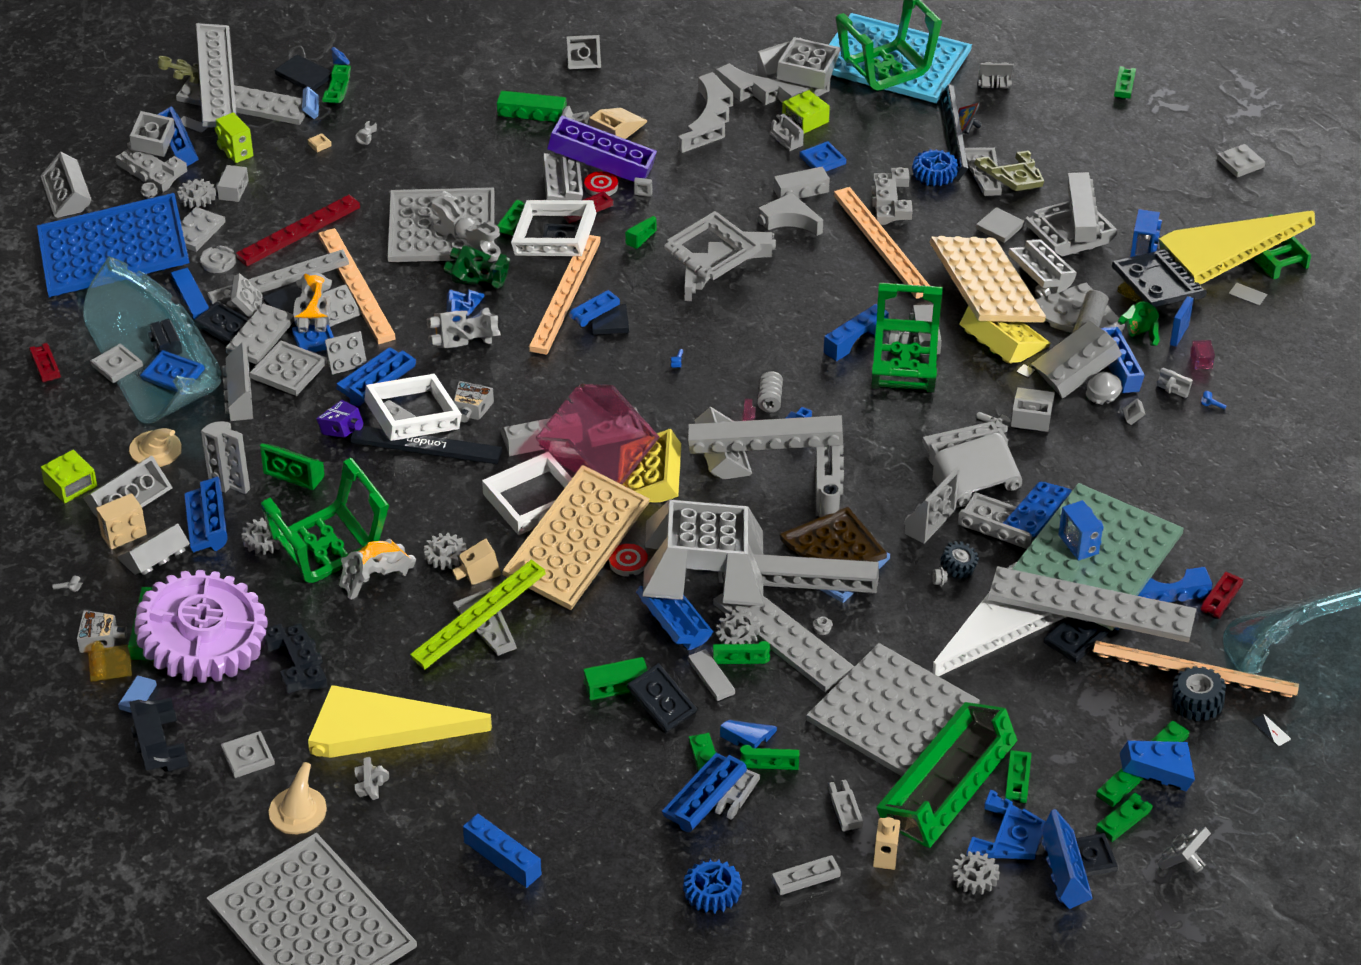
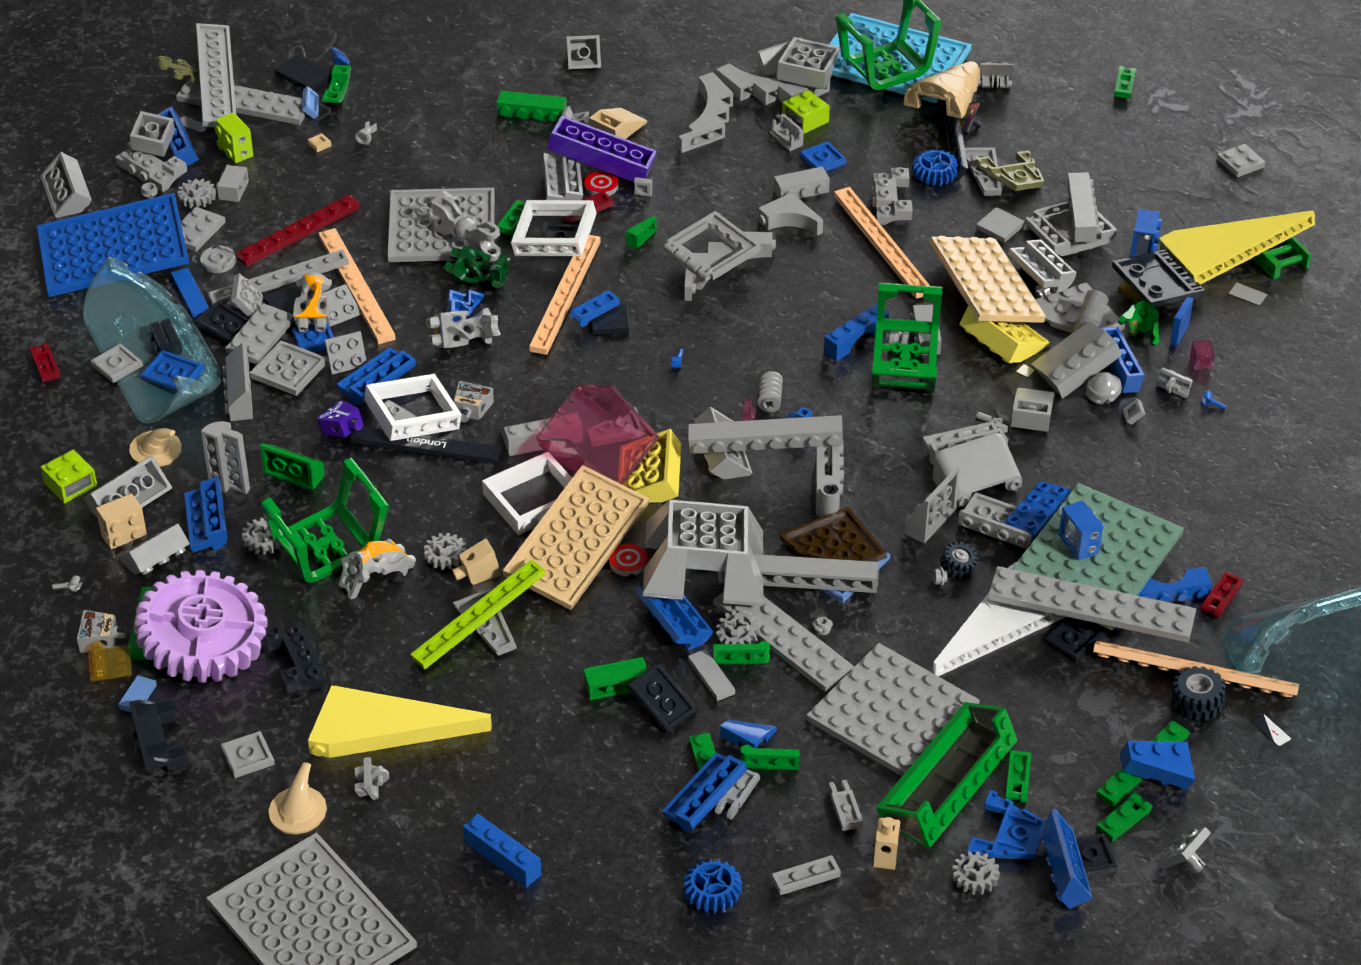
(953, 85): none -> tan cone

